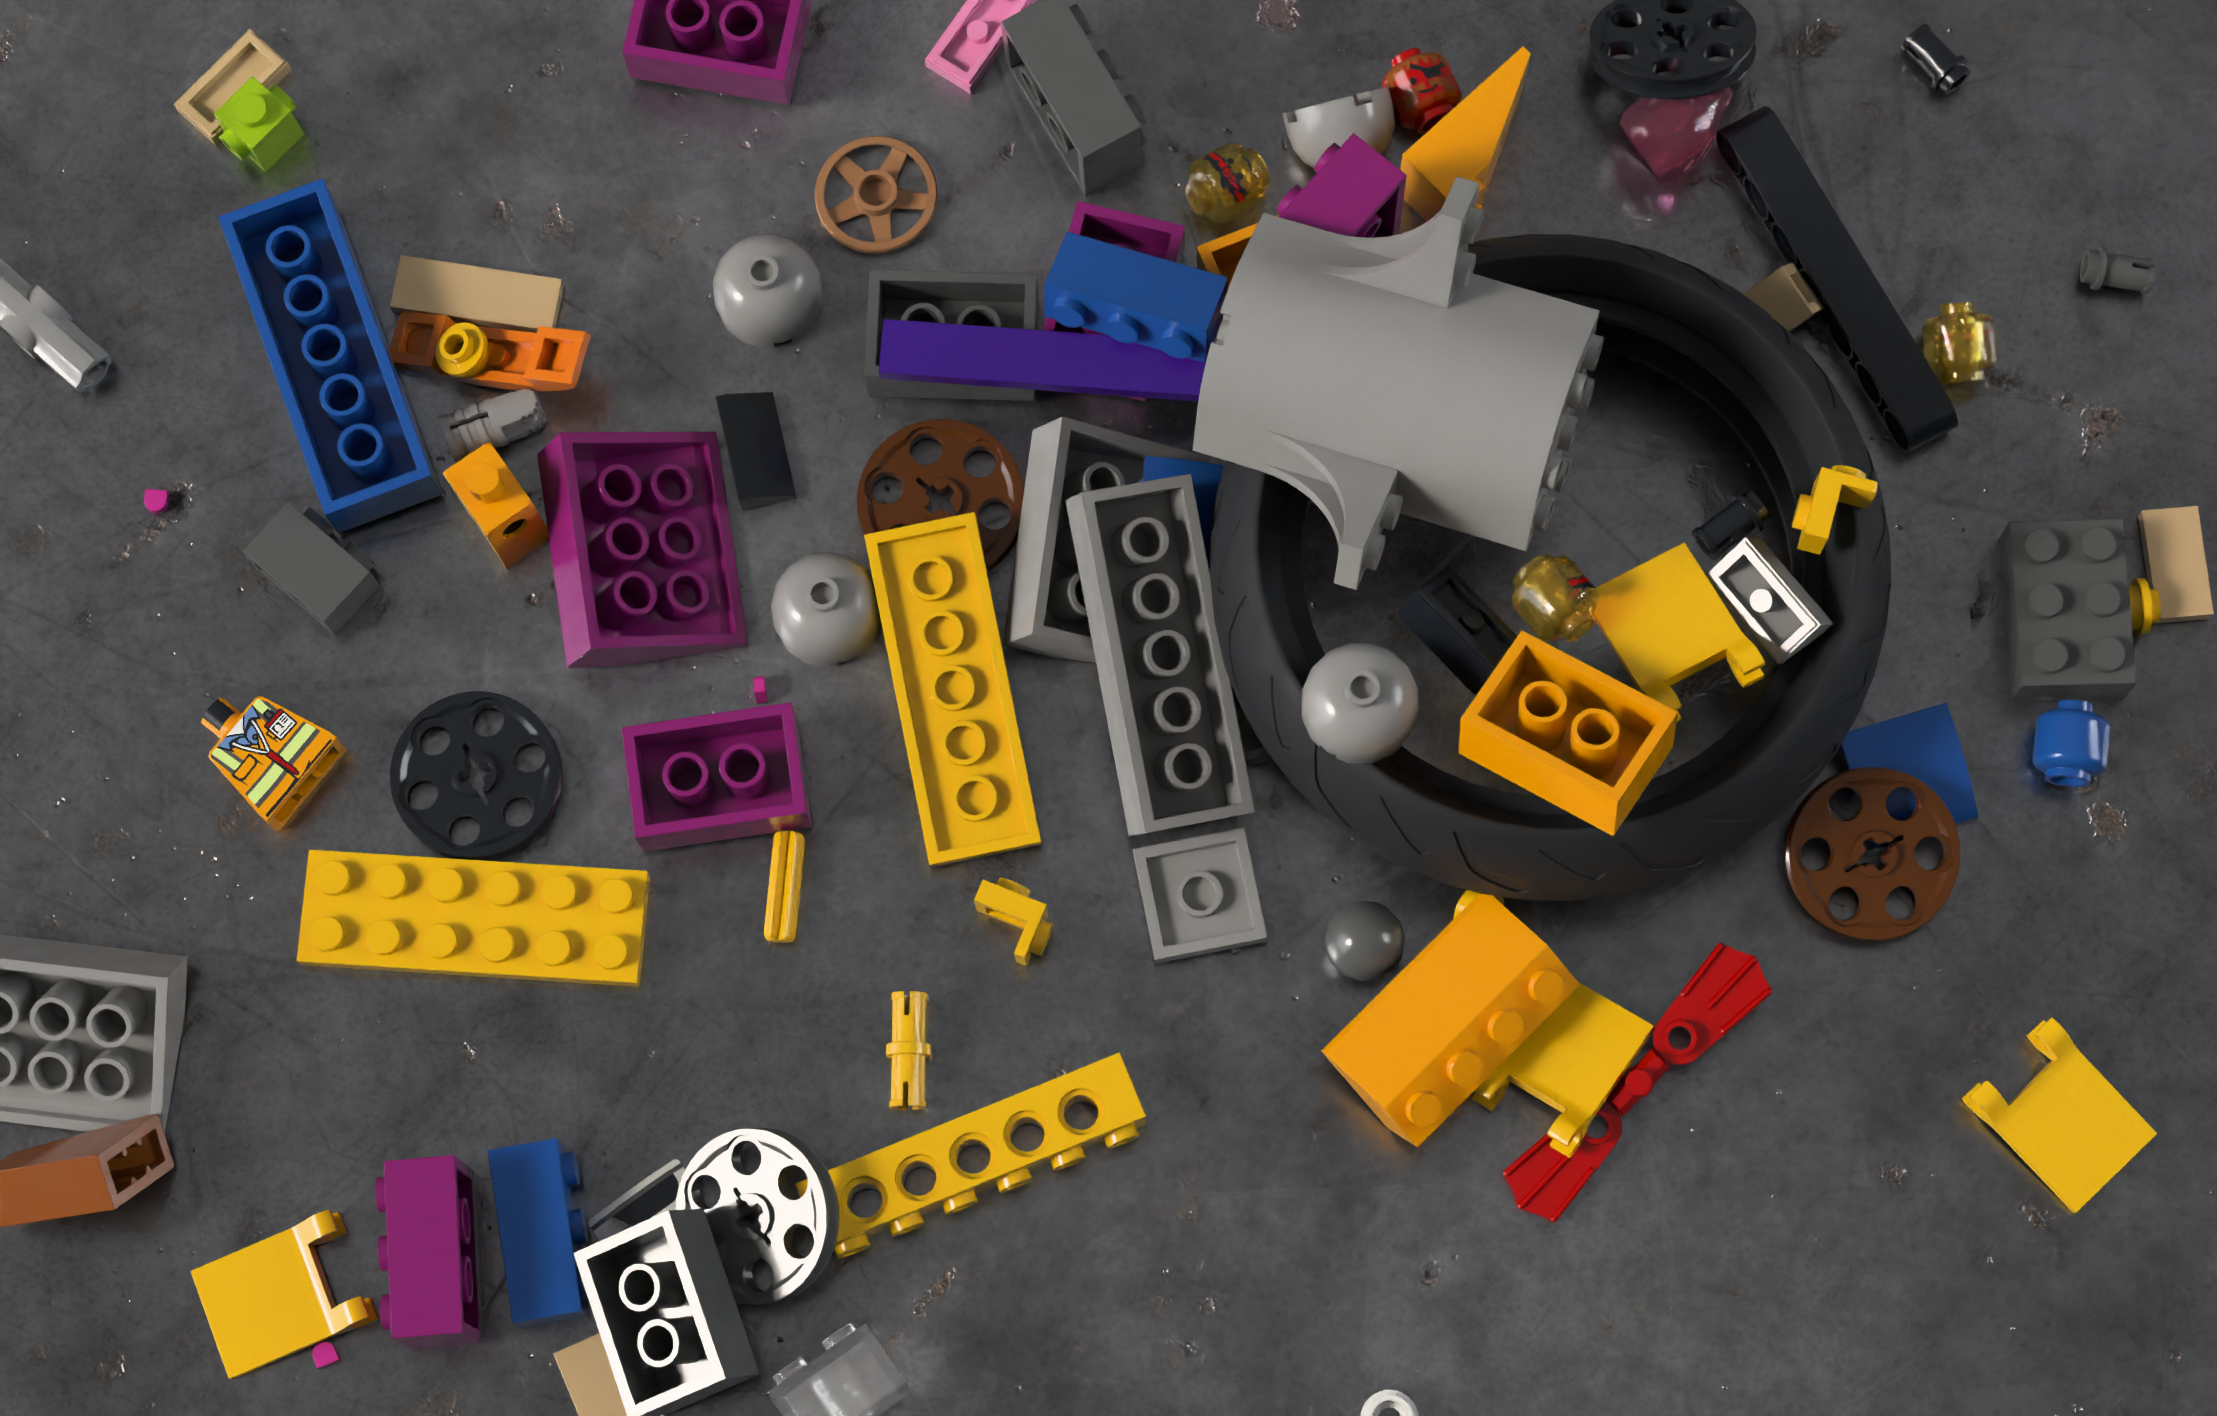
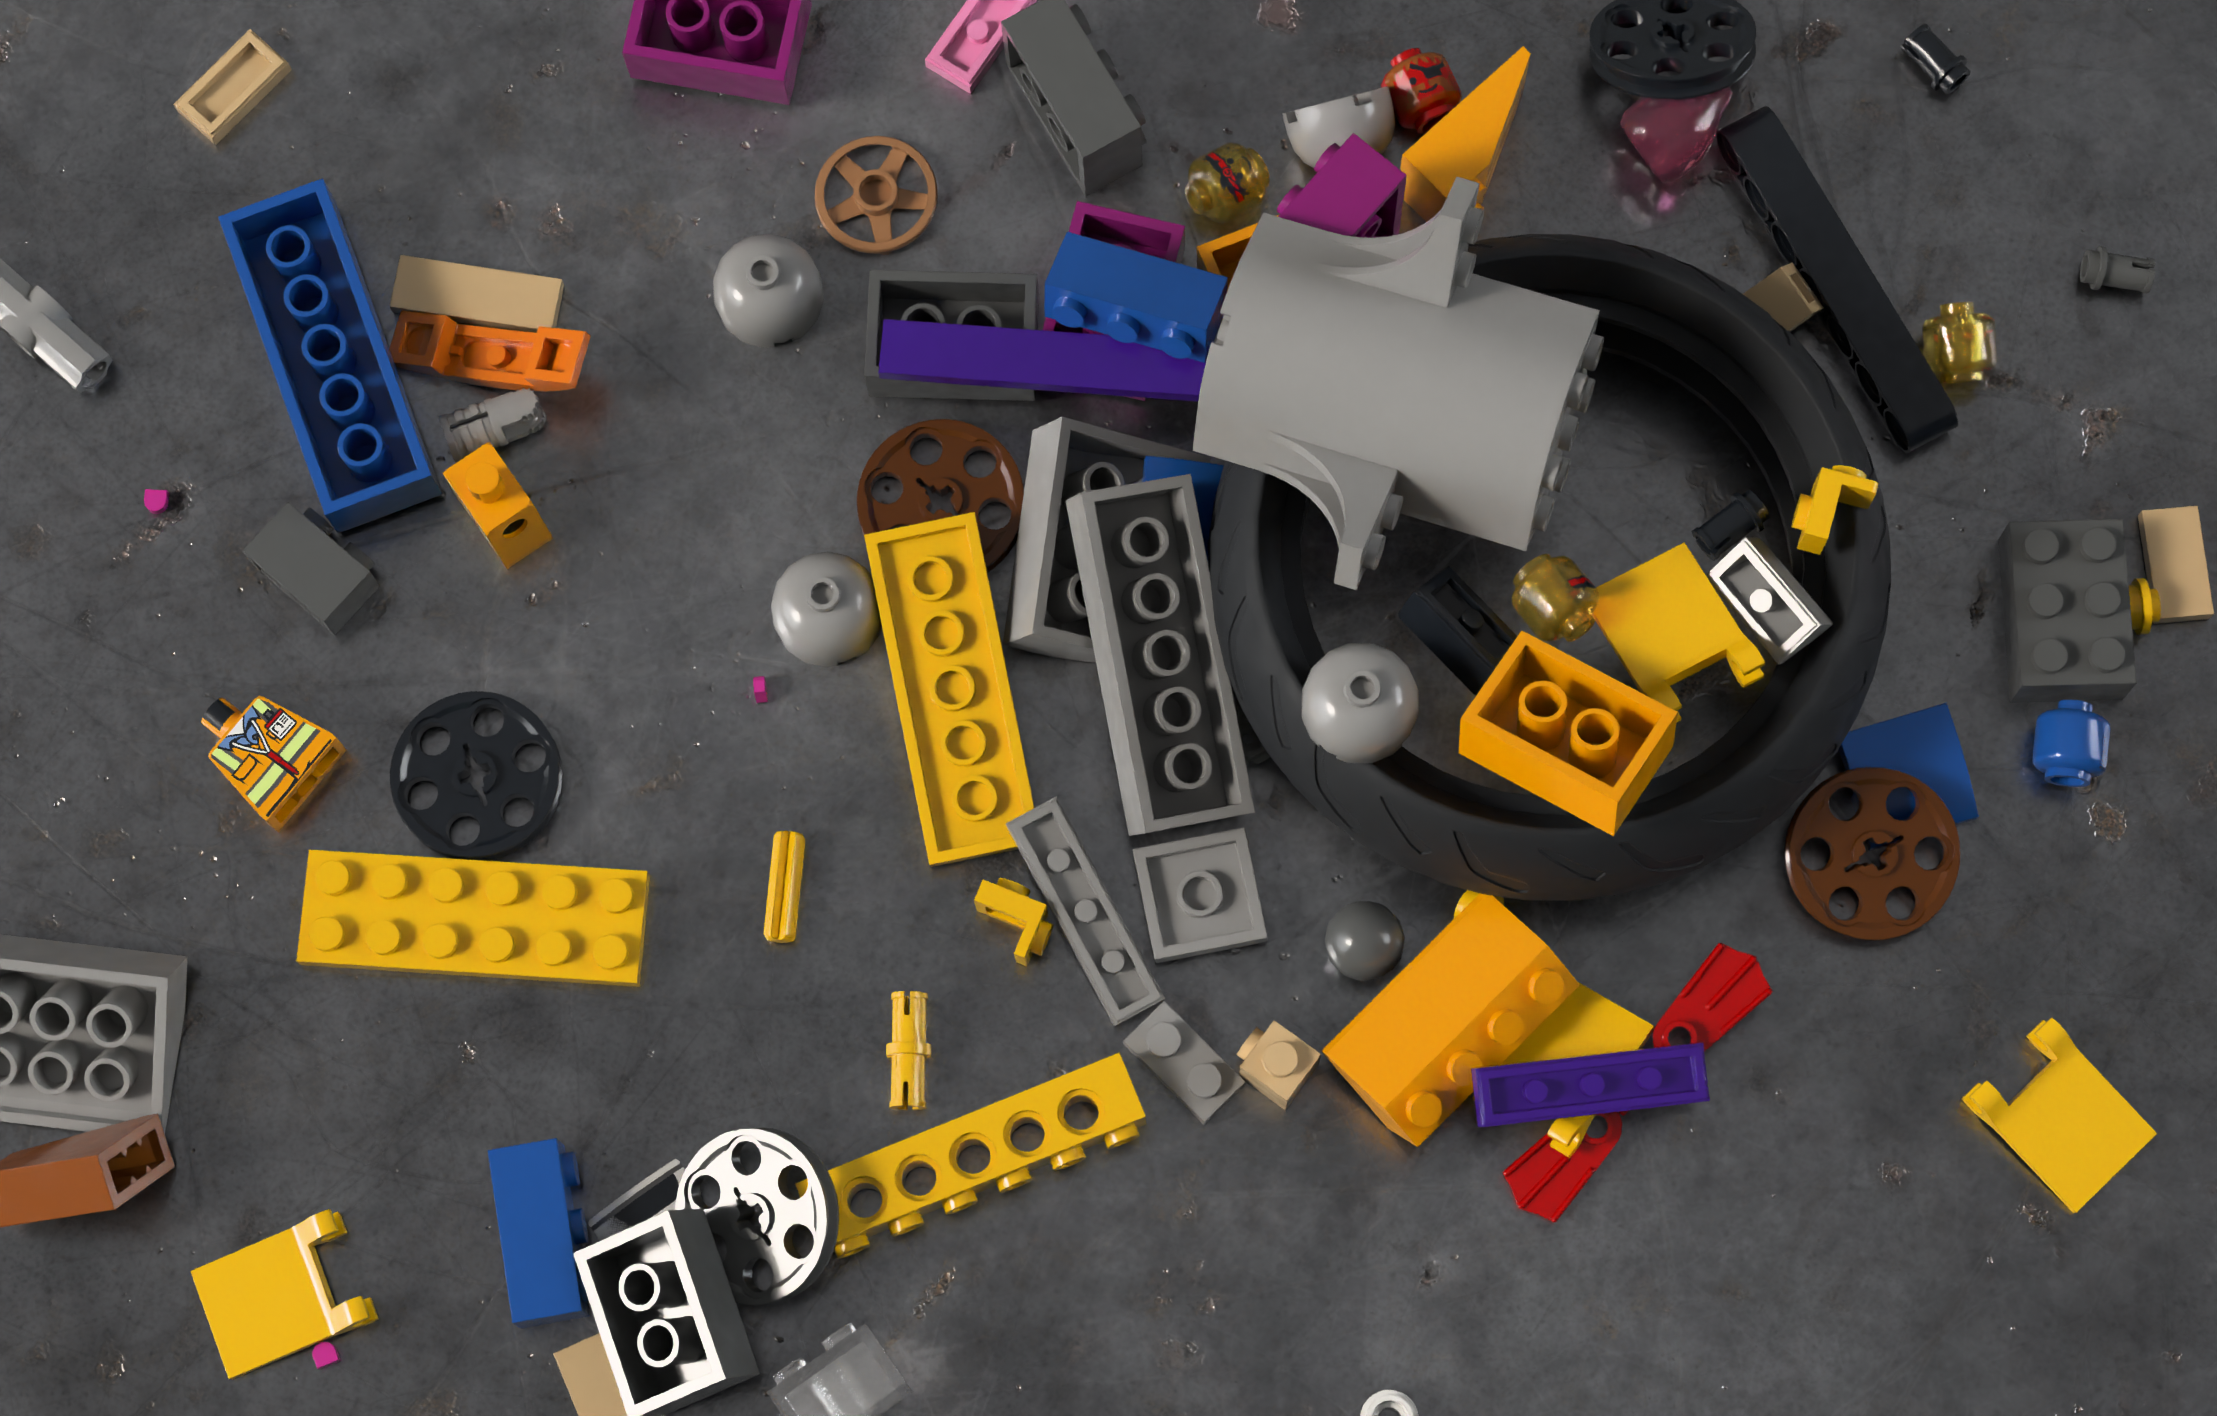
(259, 123): lime brick -> none
(429, 1252): magenta brick -> none
(472, 356): yellow plate -> none
(640, 546): magenta slope -> none
(716, 777): magenta brick -> none
(756, 448): black slope -> none
(1085, 911): none -> light grey tile
(1184, 1063): none -> light grey plate
(1277, 1063): none -> tan brick
(1590, 1084): none -> dark purple tile

